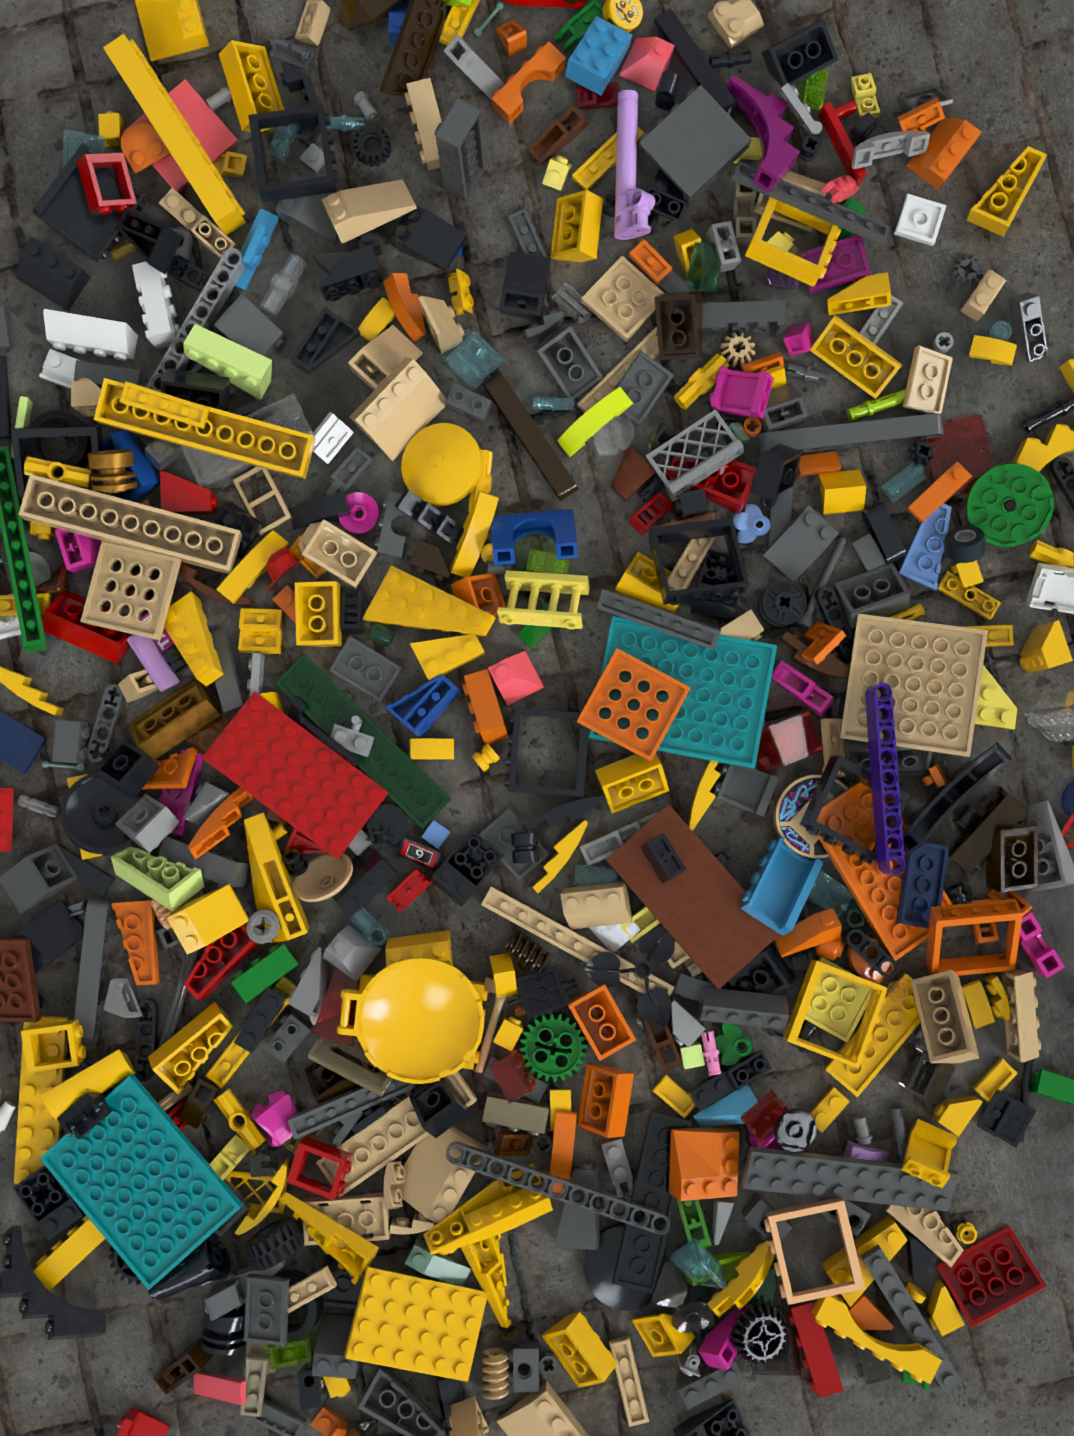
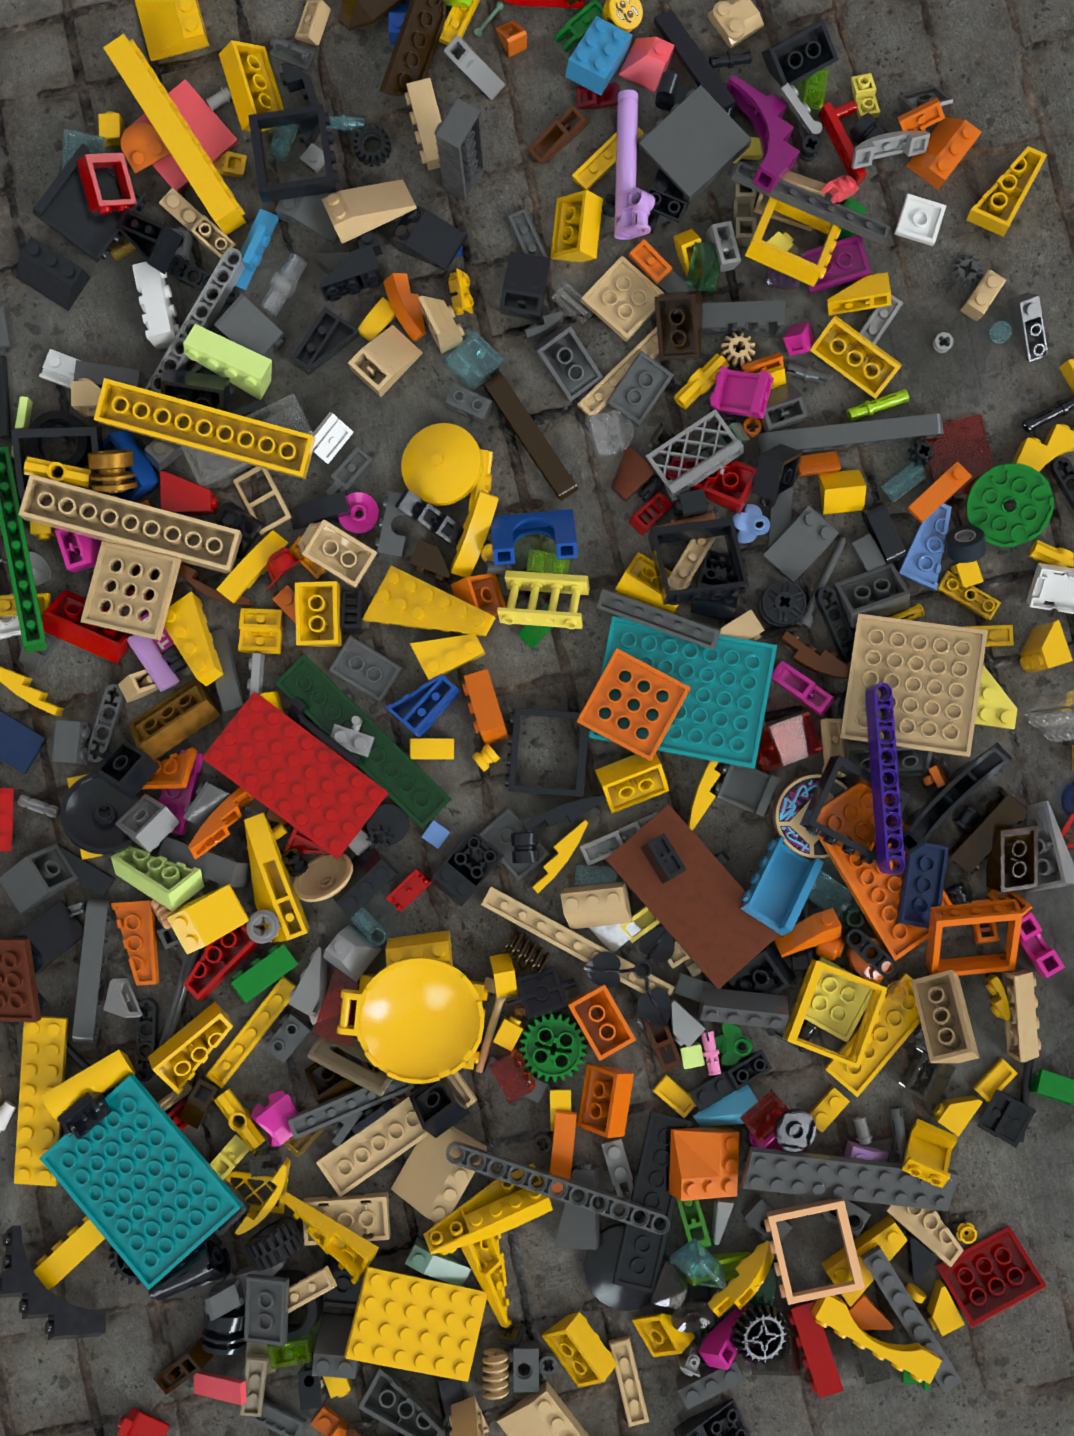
(32, 1047): yellow window -> none
(48, 1202): black slope -> none
(56, 582): piece -> none
(80, 767): sand green hinge -> none
(90, 335): white slope -> none
(164, 405): yellow tile -> none
(207, 735): clear orange rock -> none
(261, 1018): black arch -> none
(326, 1151): red window -> none
(361, 100): light grey pin -> none
(382, 634): clear green gear -> none
(393, 1177): tan slope -> none
(399, 408): tan slope -> none
(404, 1226): tan slope -> none
(419, 853): slope -> none
(512, 1143): reddish brown slope -> none
(515, 677): coral slope -> none
(517, 1115): dark tan brick -> none
(544, 65): orange arch -> none
(553, 403): clear light blue axle -> none
(557, 172): light yellow bracket -> none
(593, 420): neon yellow slope -> none
(823, 641): orange plate -> none
(927, 381): tan tile -> none
(977, 1004): yellow slope -> none
(993, 349): yellow slope -> none

